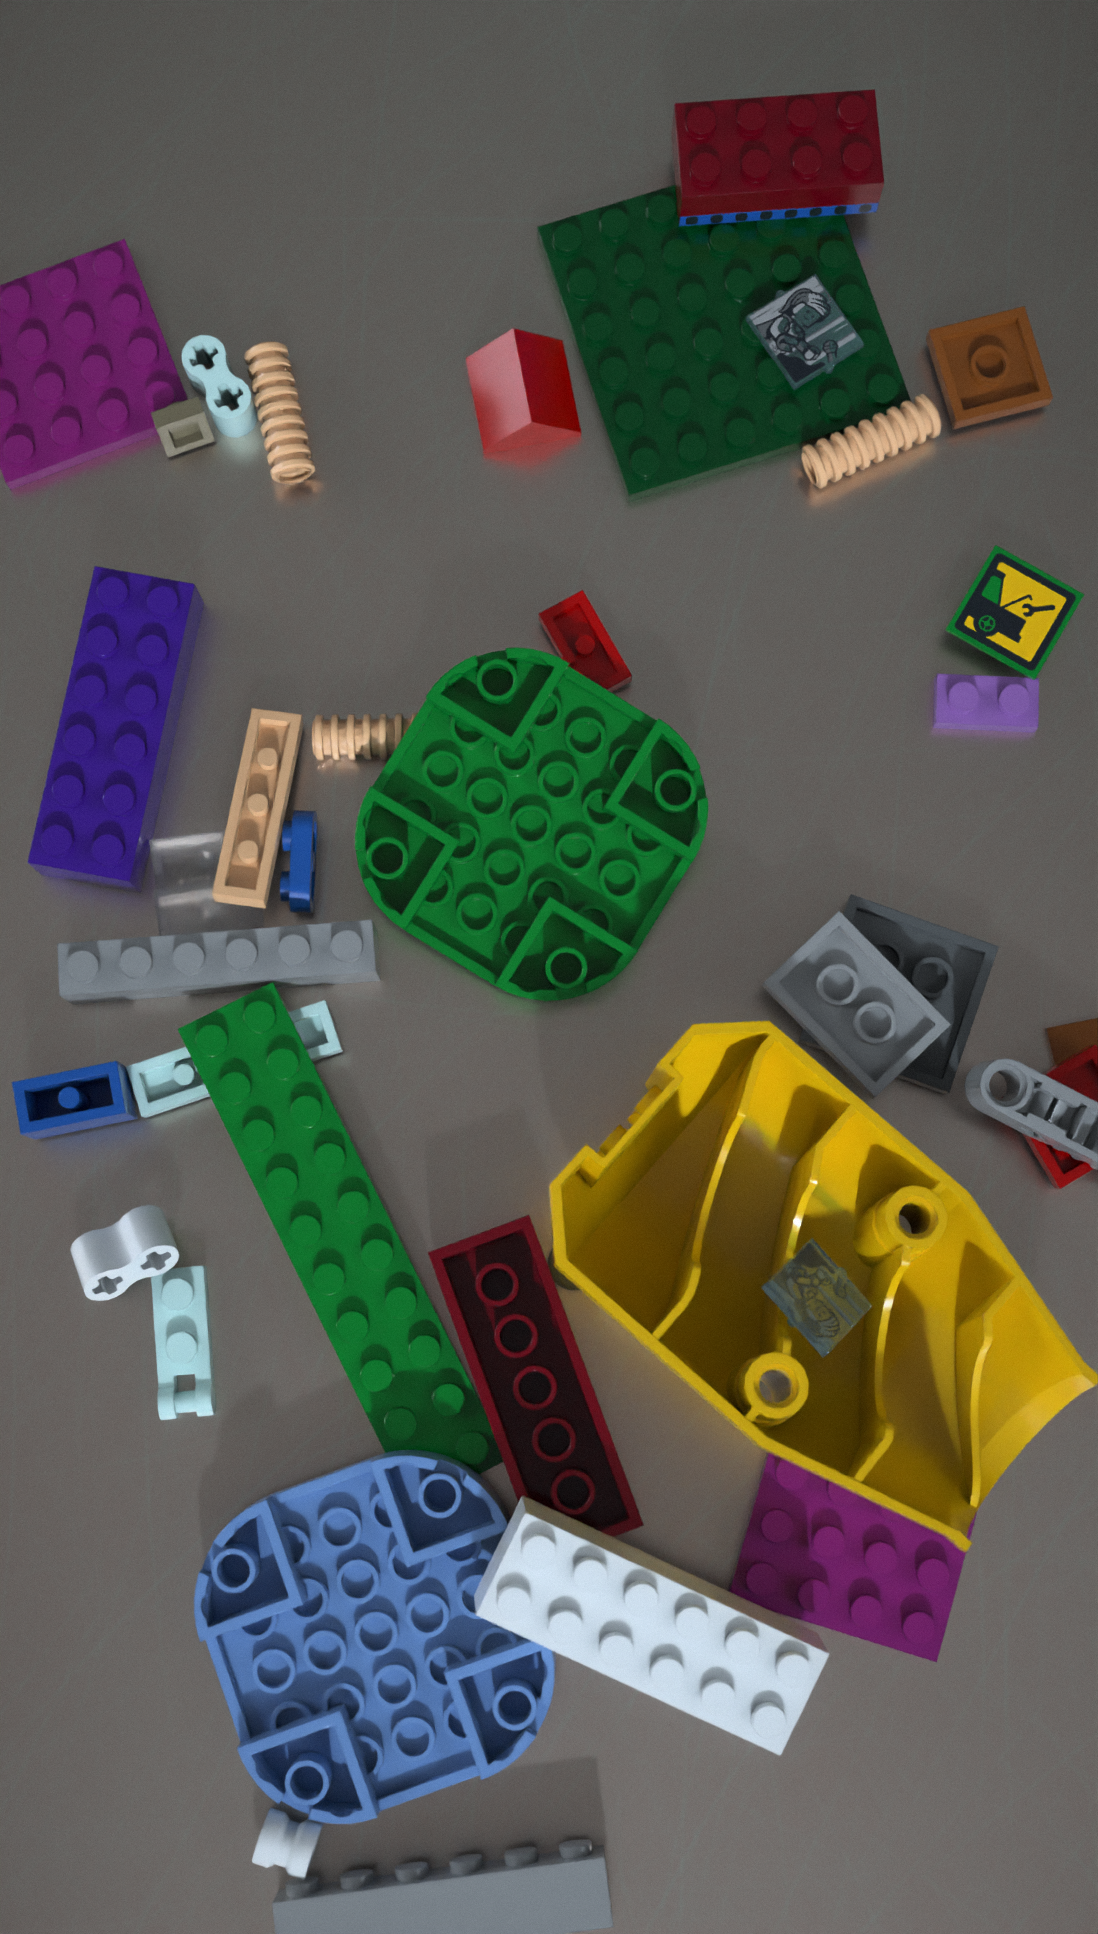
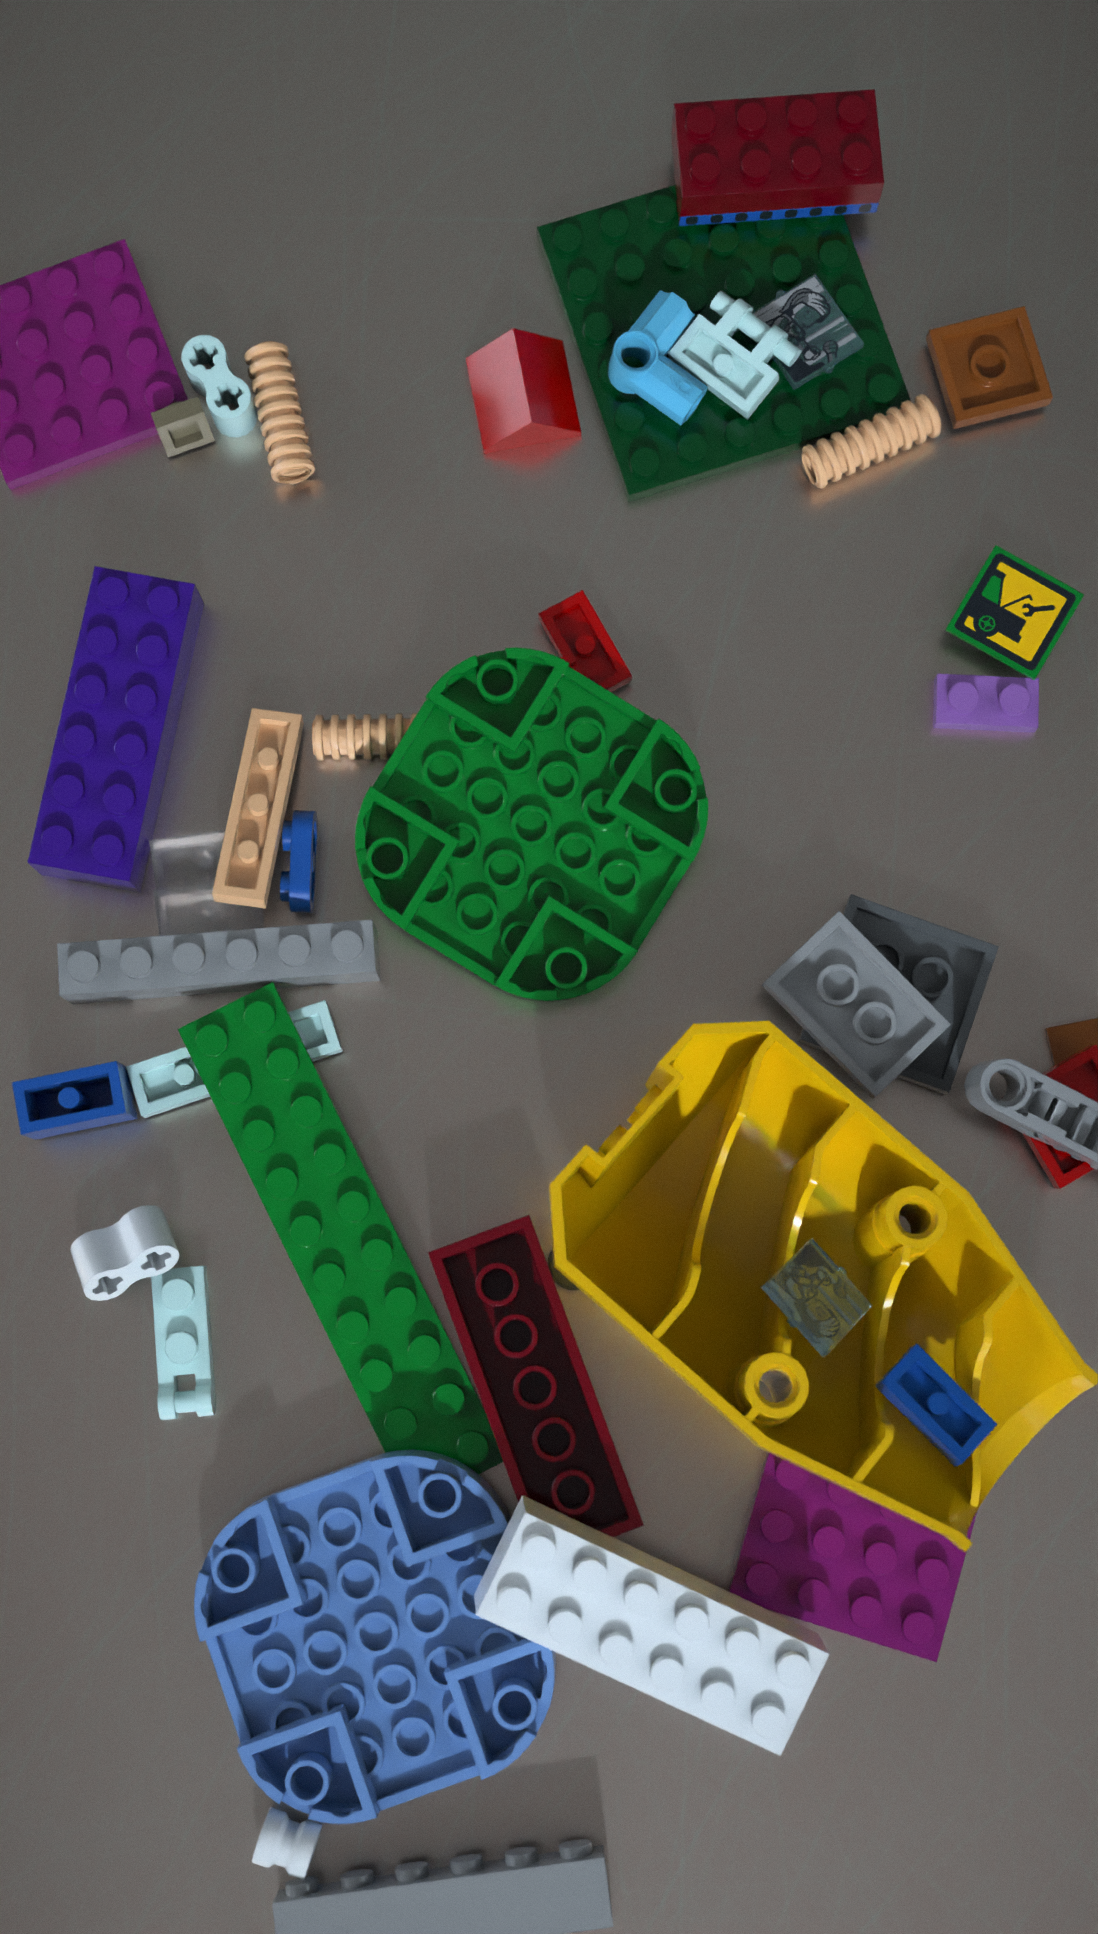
(660, 379): none -> medium azure piece
(726, 366): none -> light aqua plate
(936, 1405): none -> blue plate

